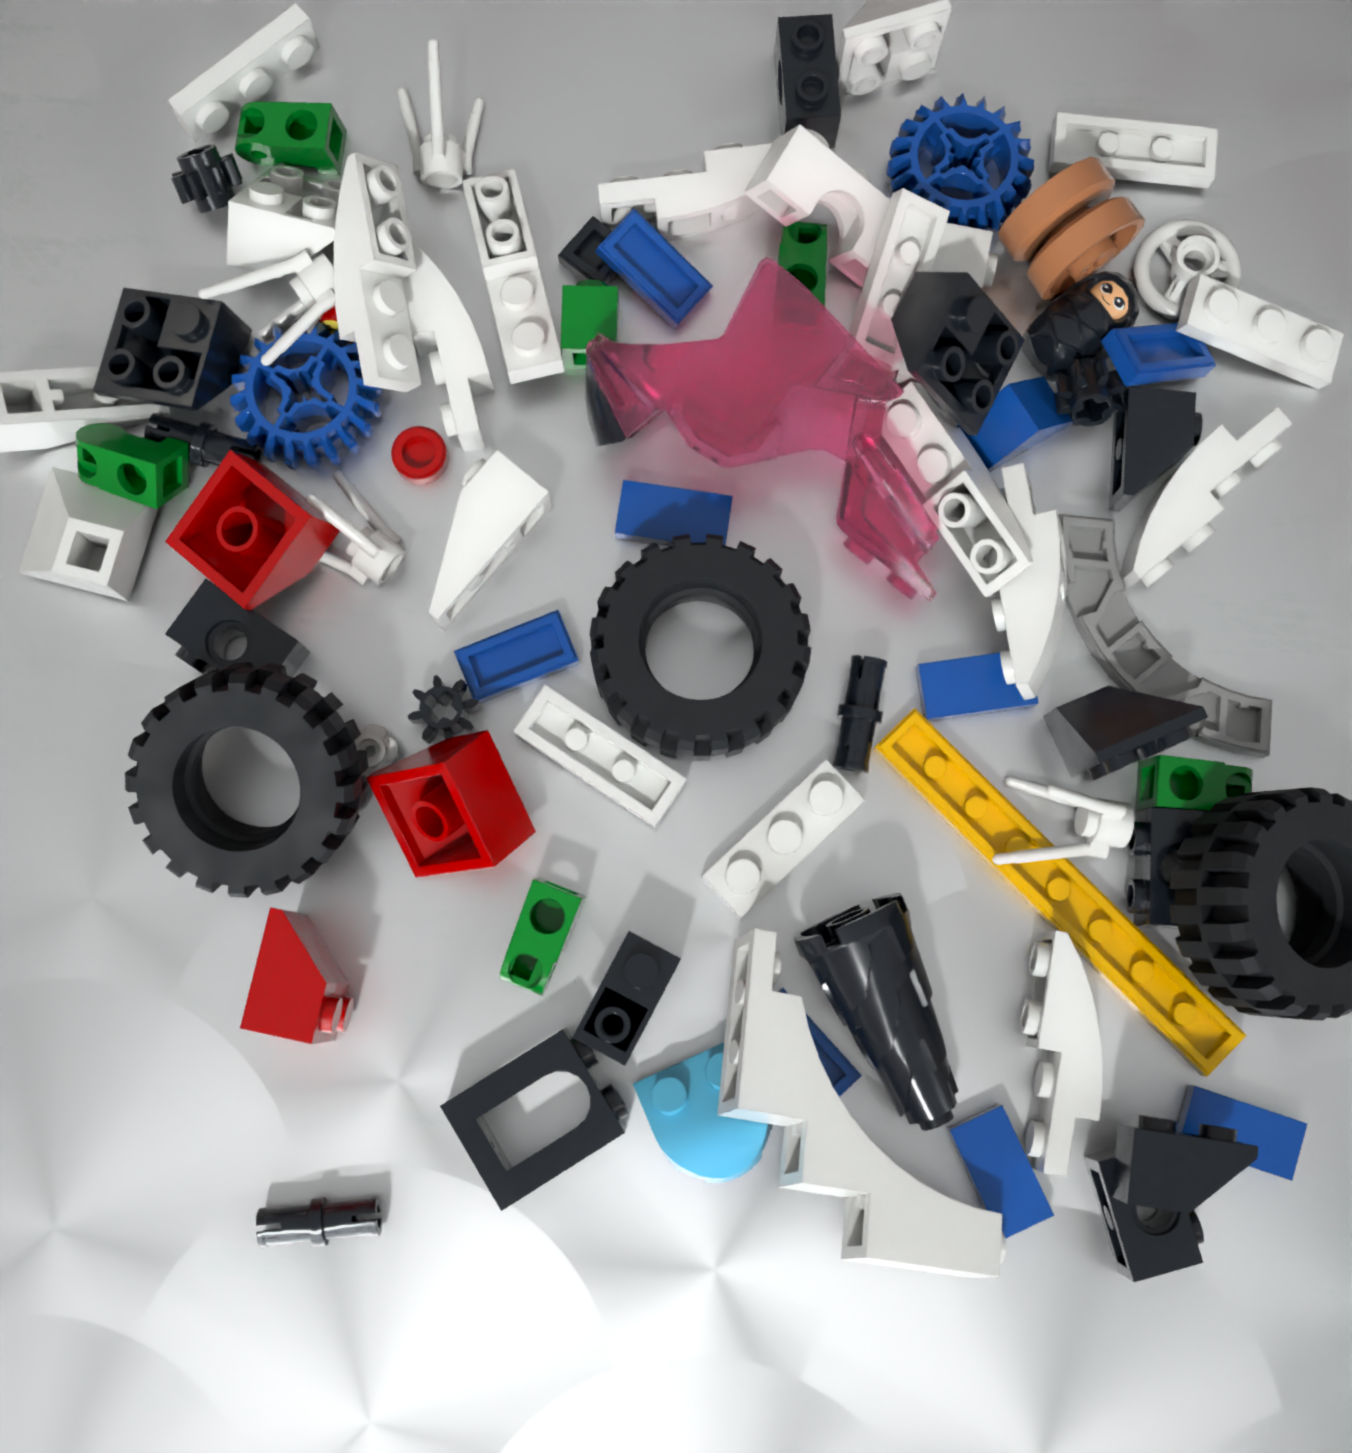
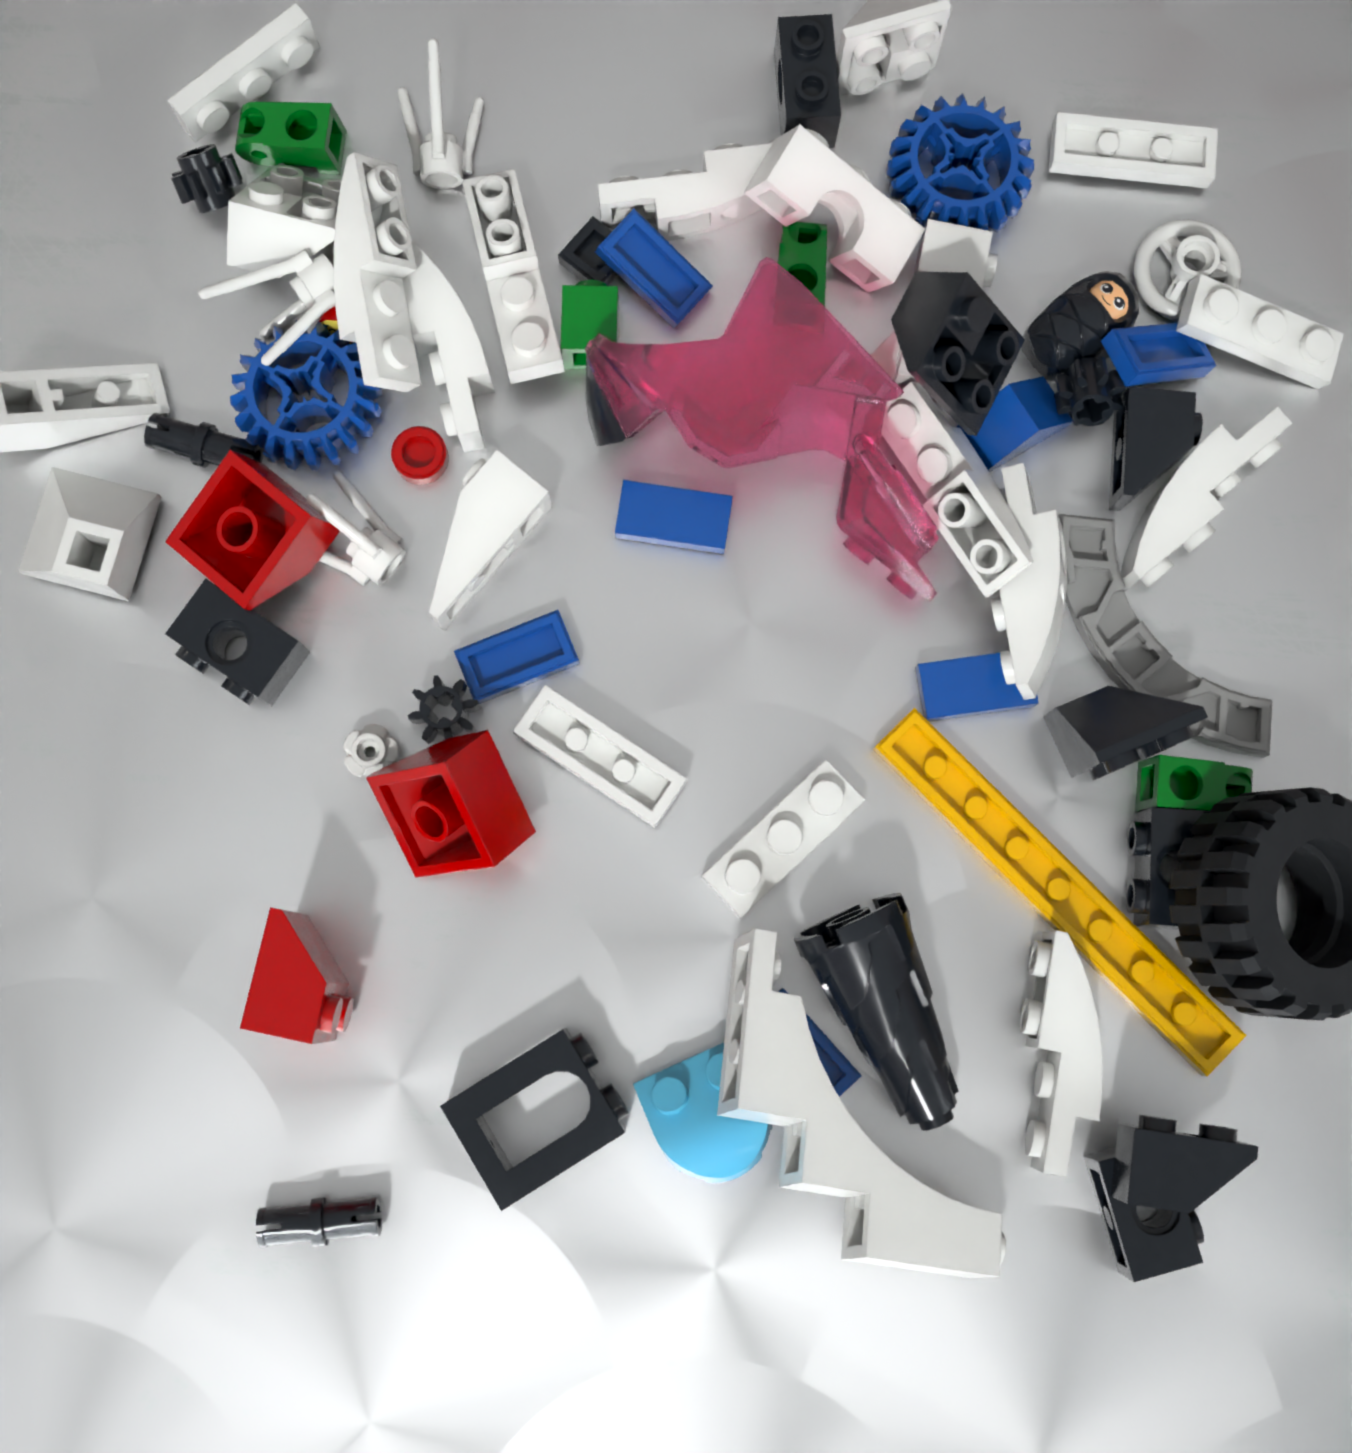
(132, 464): green leg -> none
(171, 350): black slope -> none
(189, 822): black tyre -> none
(540, 935): green leg -> none
(626, 998): black slope -> none
(710, 575): black tyre -> none
(860, 713): black pin -> none
(904, 246): white plate -> none
(1000, 1169): blue tile -> none
(1070, 227): nougat wheel -> none
(1097, 819): white plant -> none
(1276, 1135): blue tile -> none

